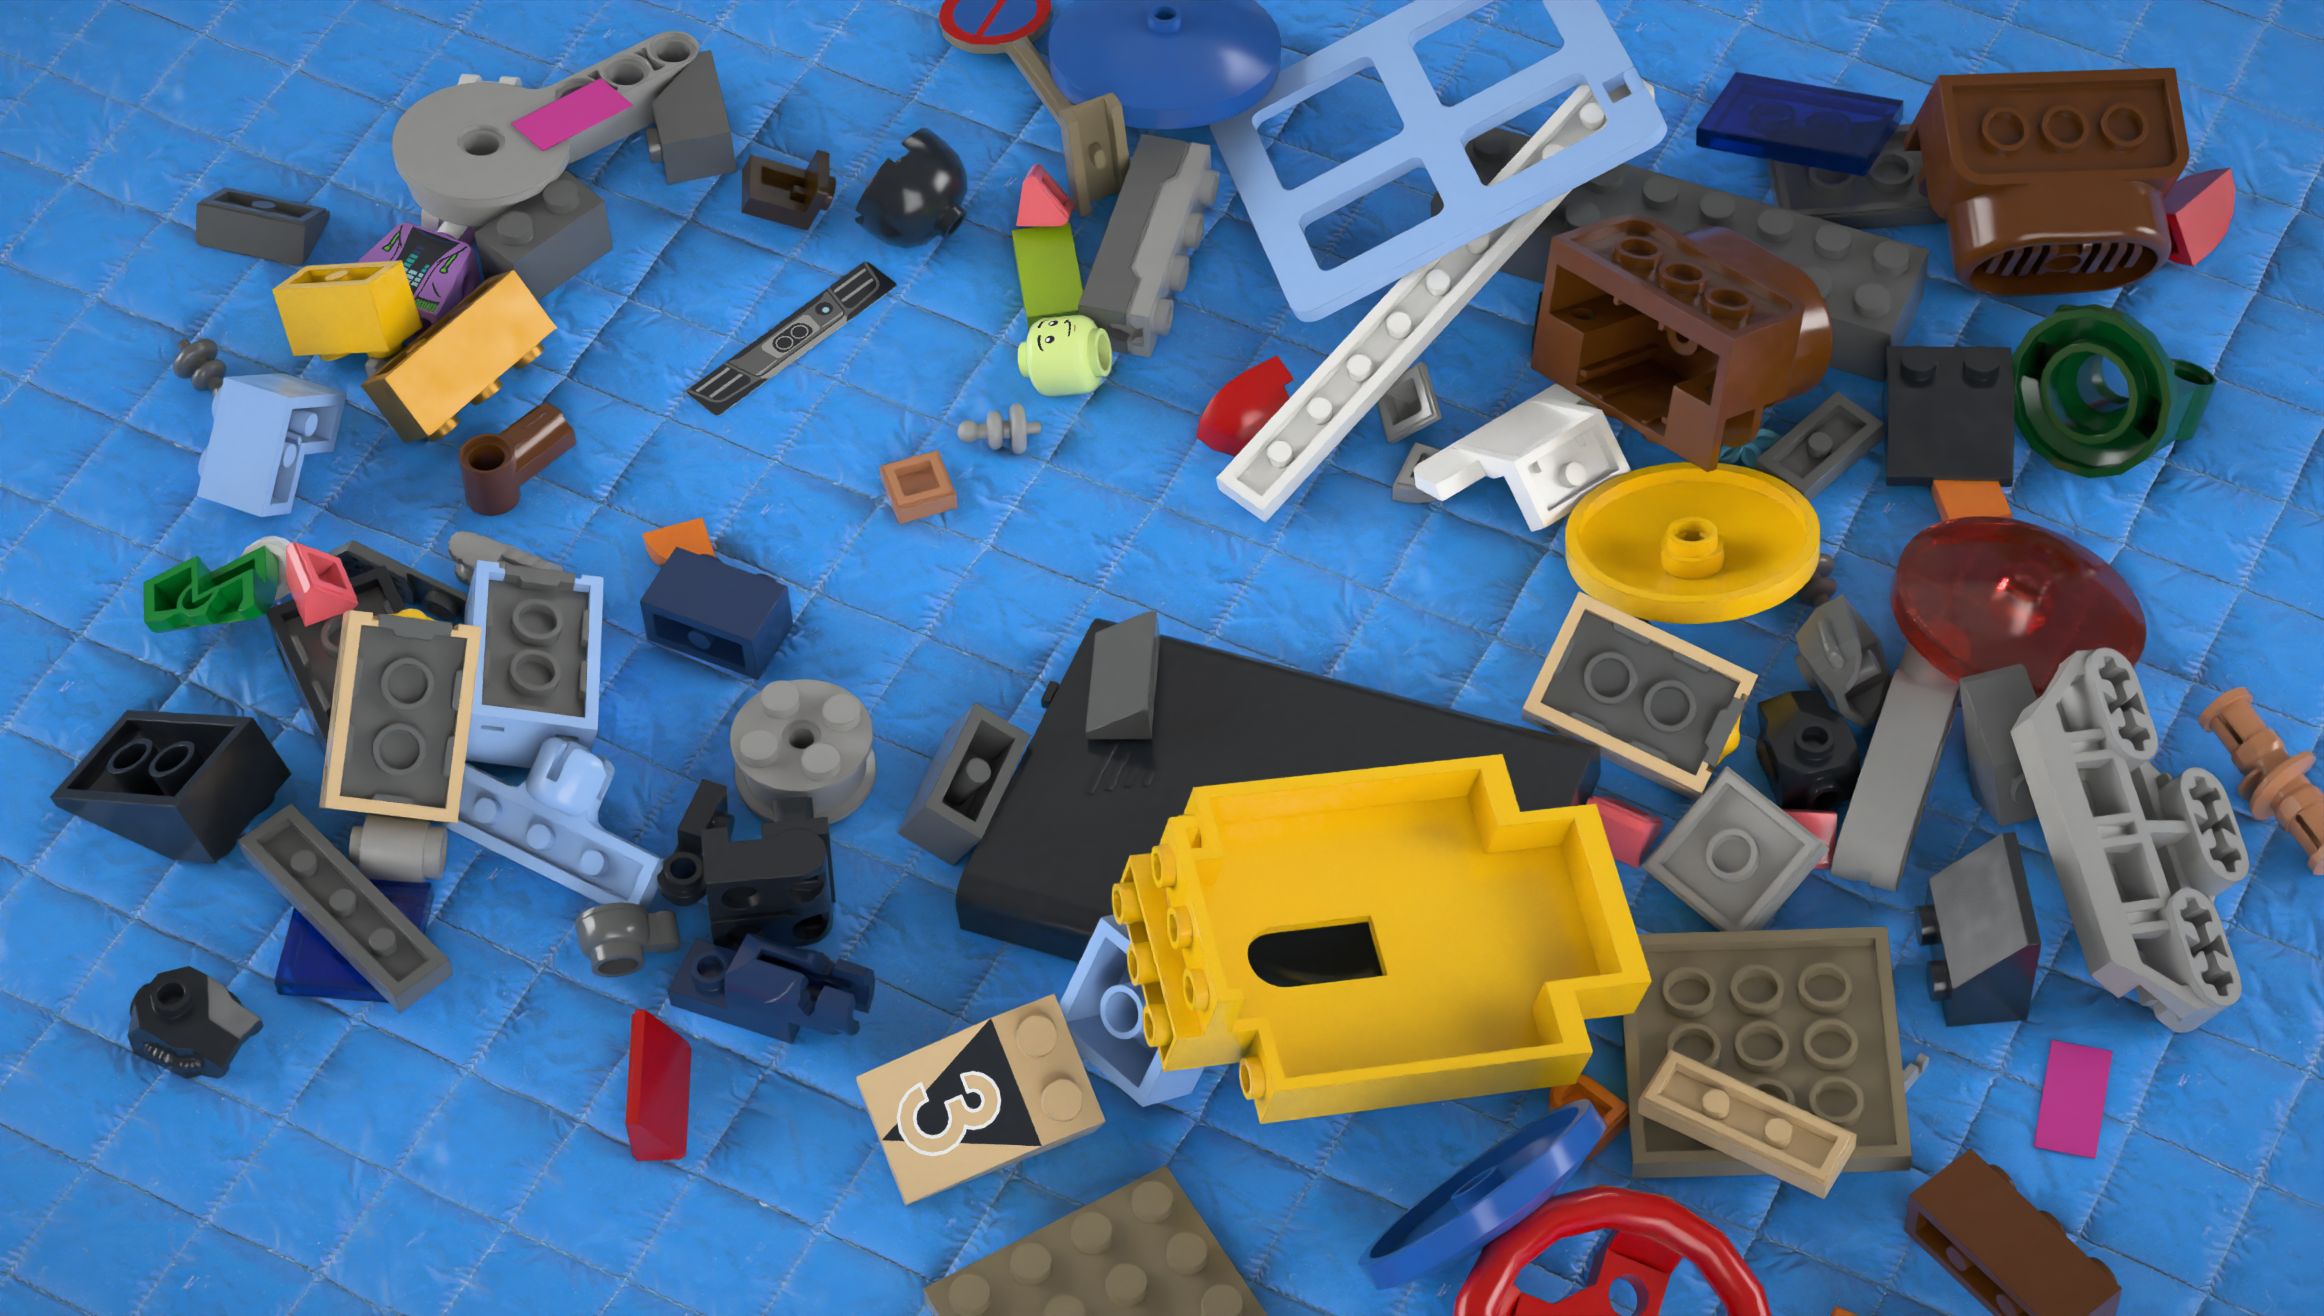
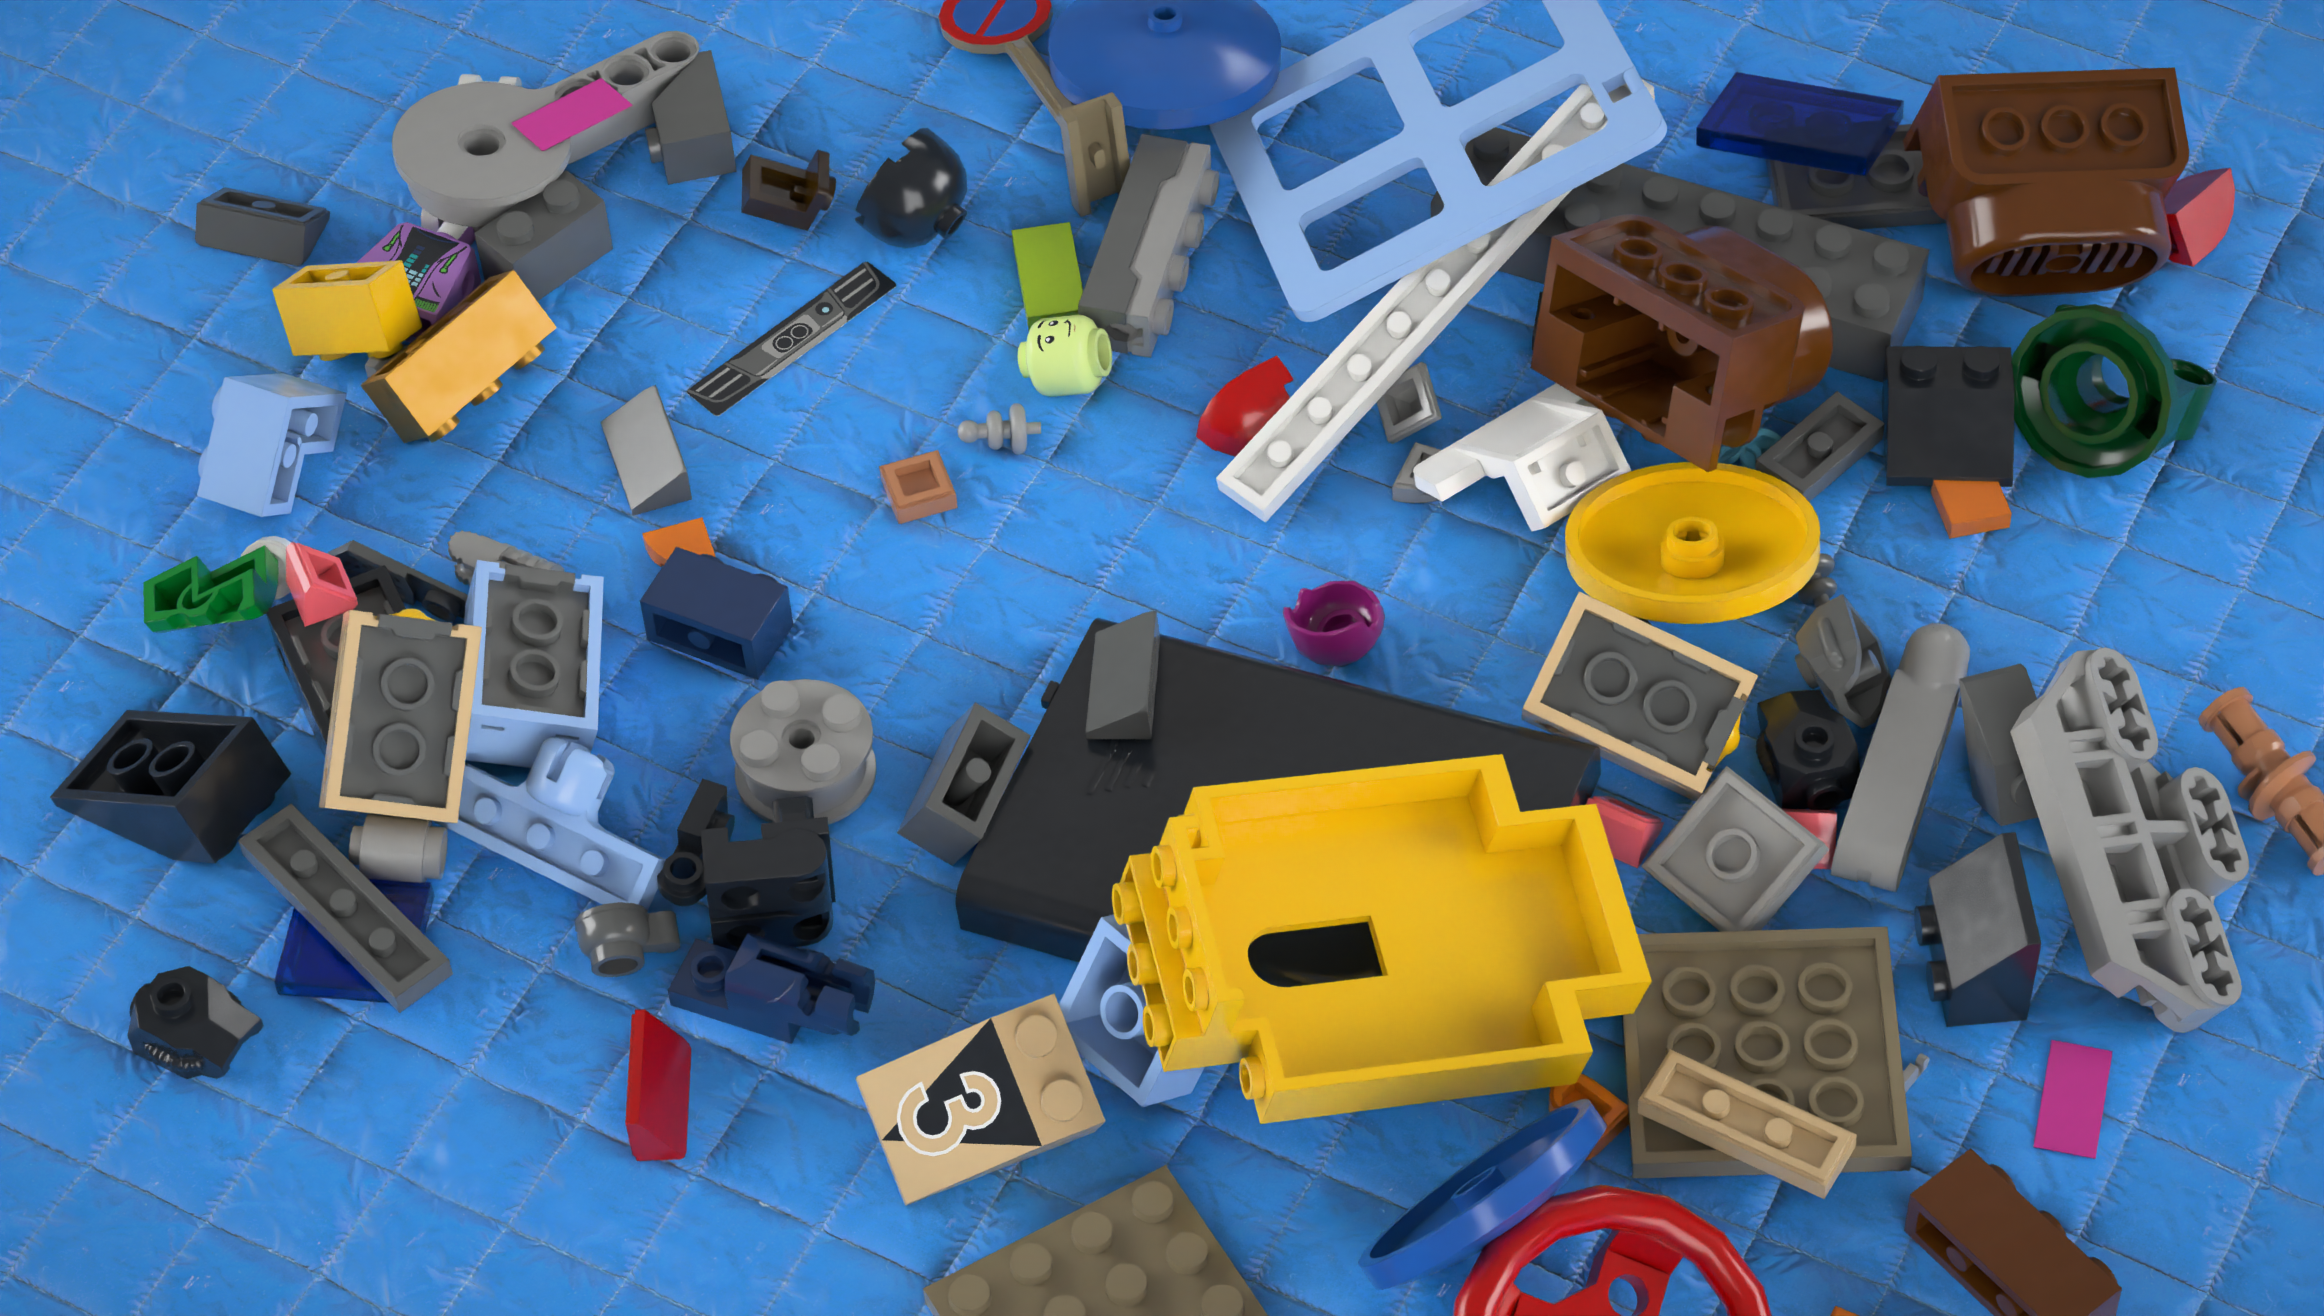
(200, 364): dark grey hair -> none
(500, 463): reddish brown piece -> none
(646, 453): none -> slope
(1043, 200): coral slope -> none
(1335, 622): none -> magenta hair
(2010, 594): clear red dish -> none

